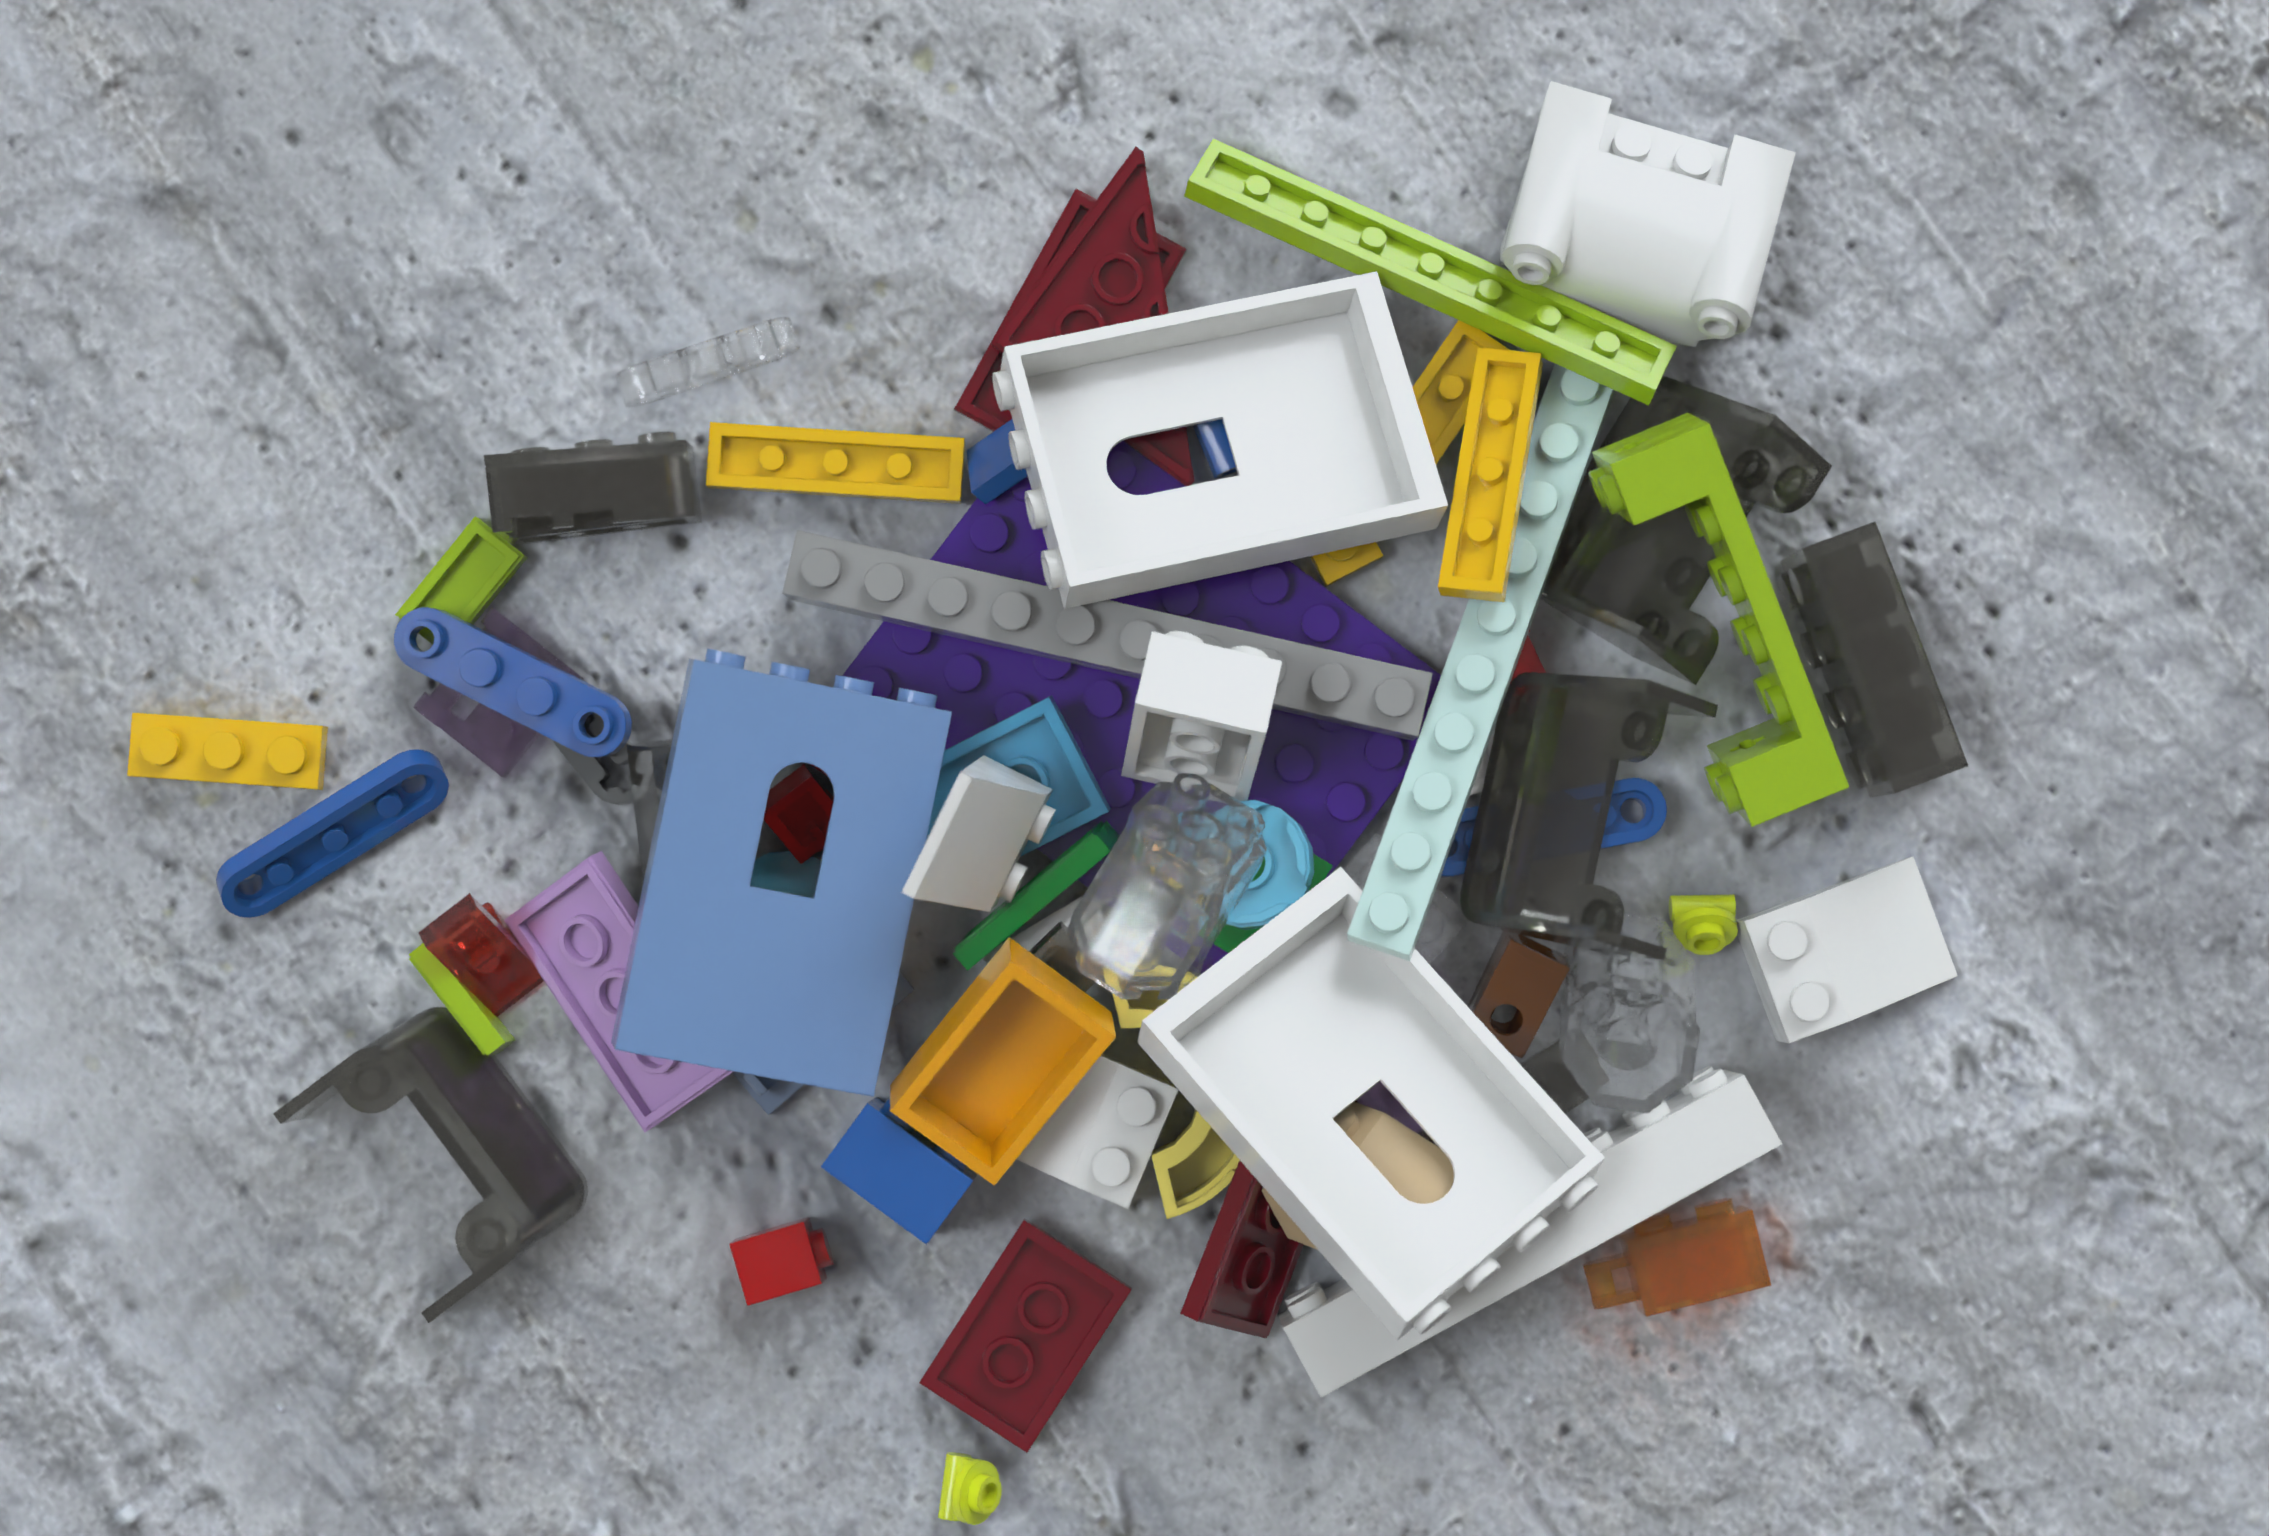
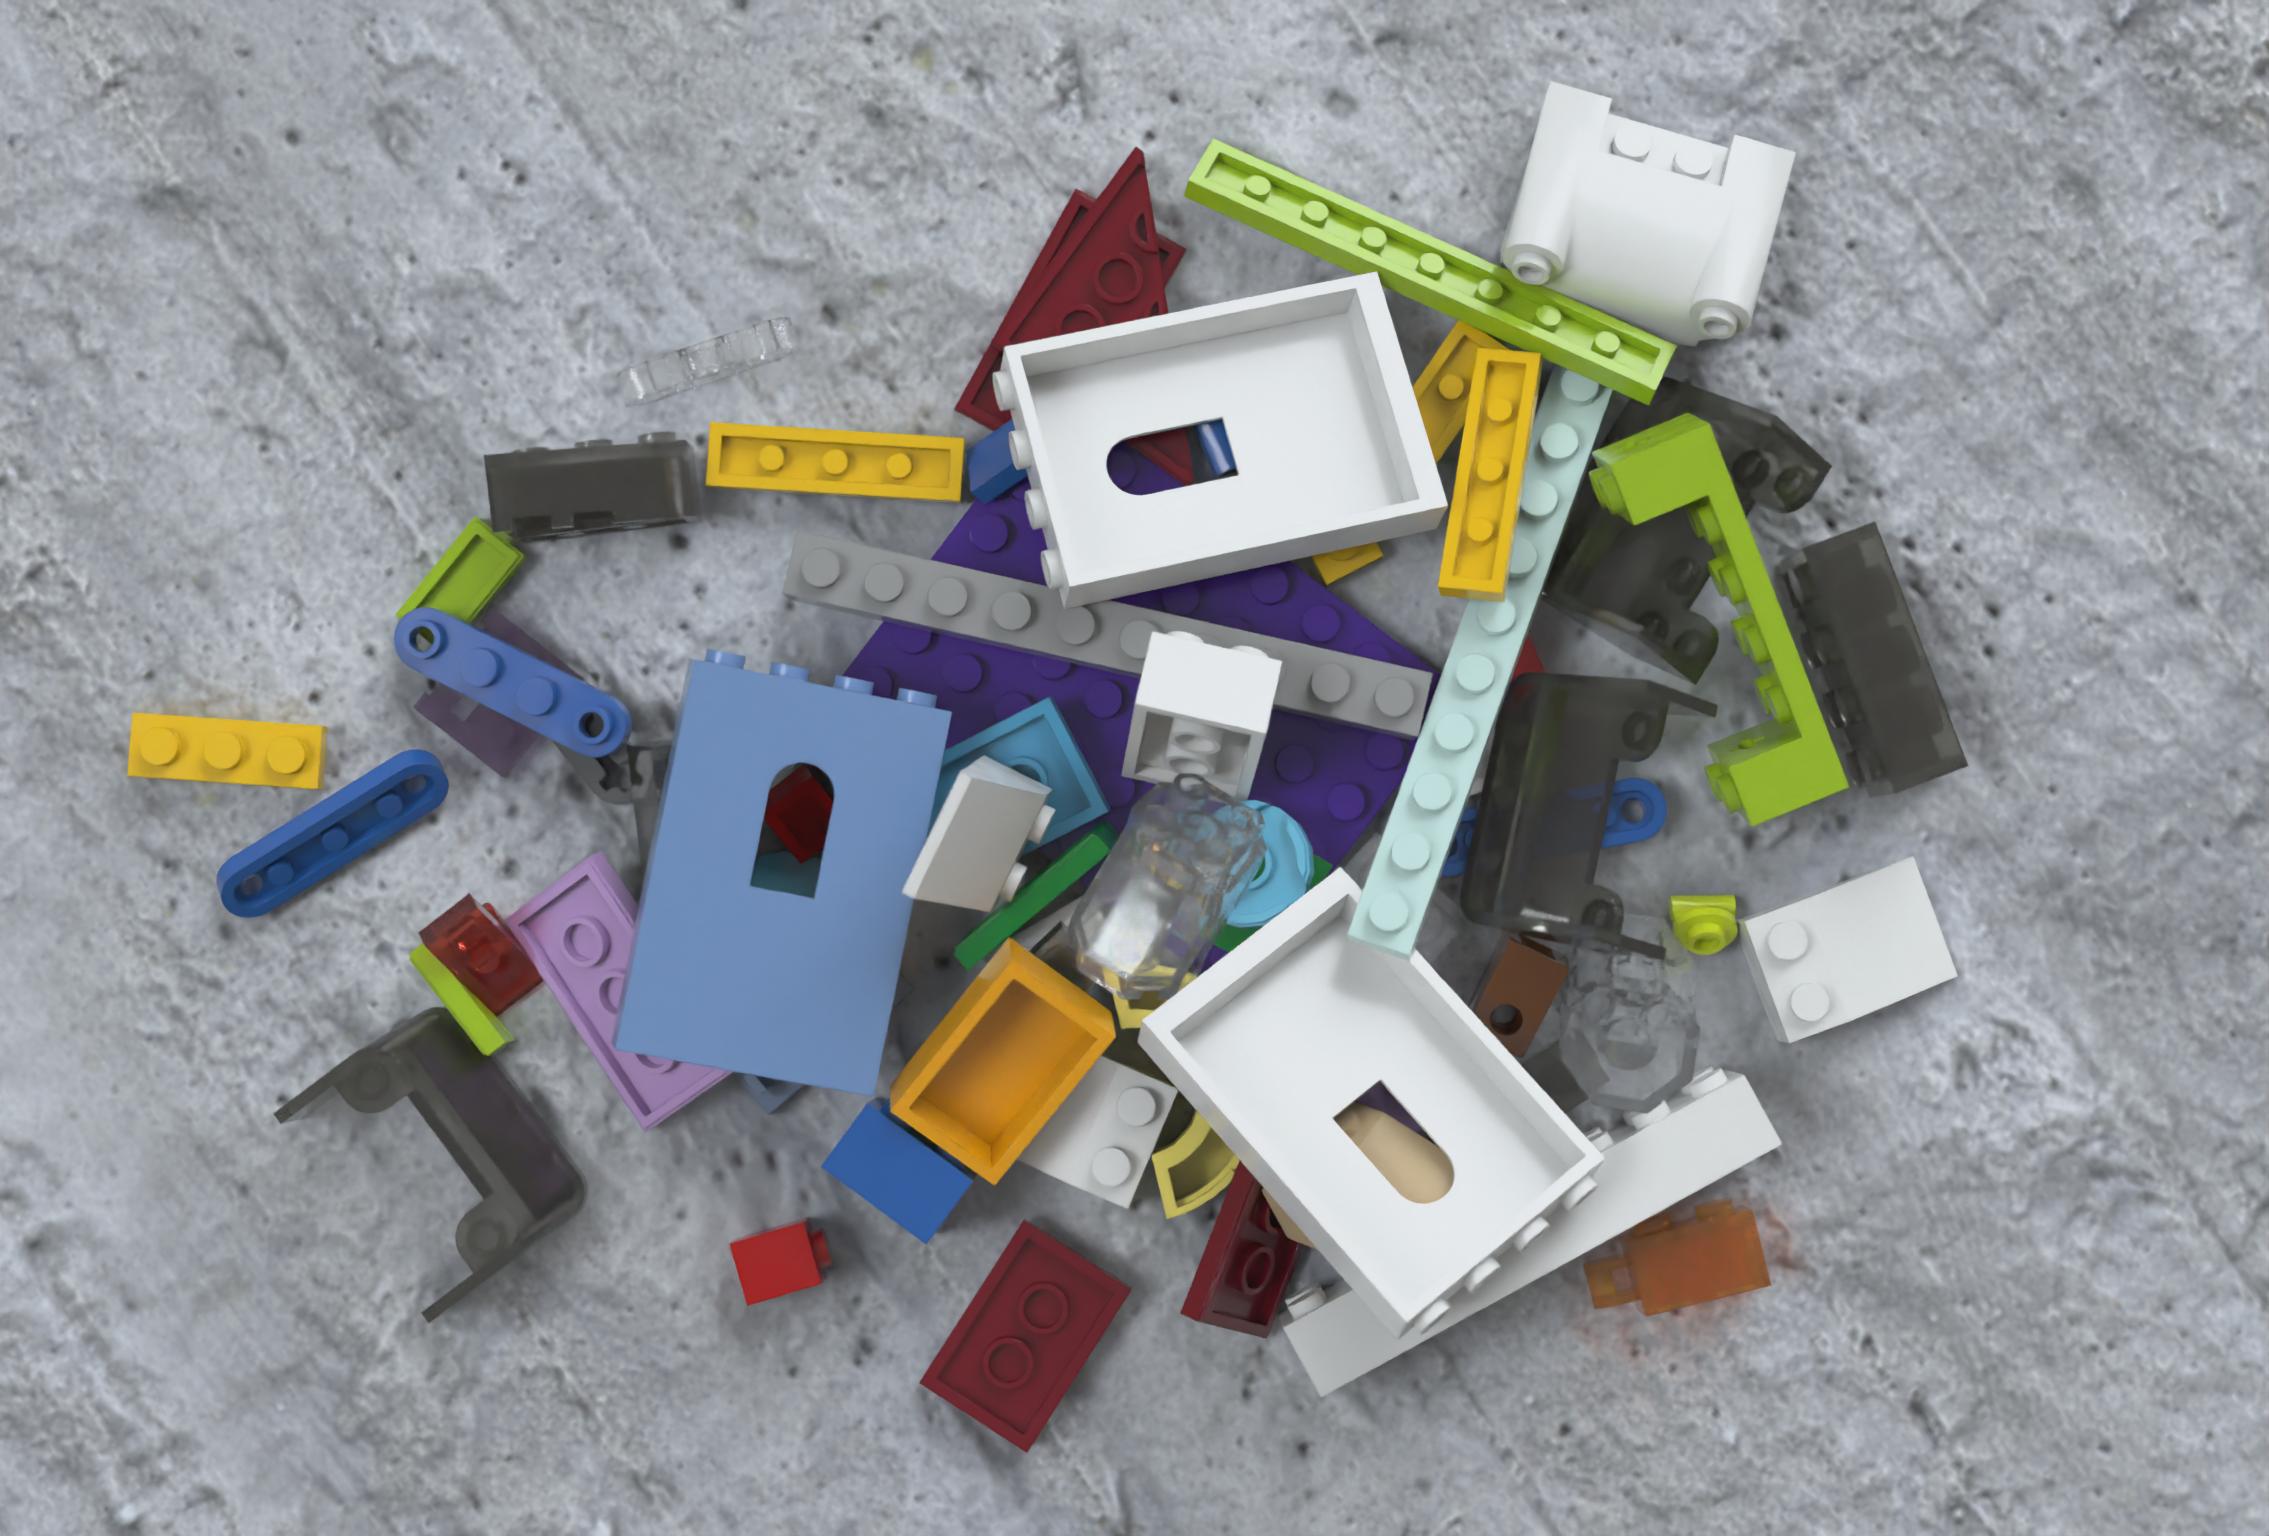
(968, 1489): neon yellow plate -> none

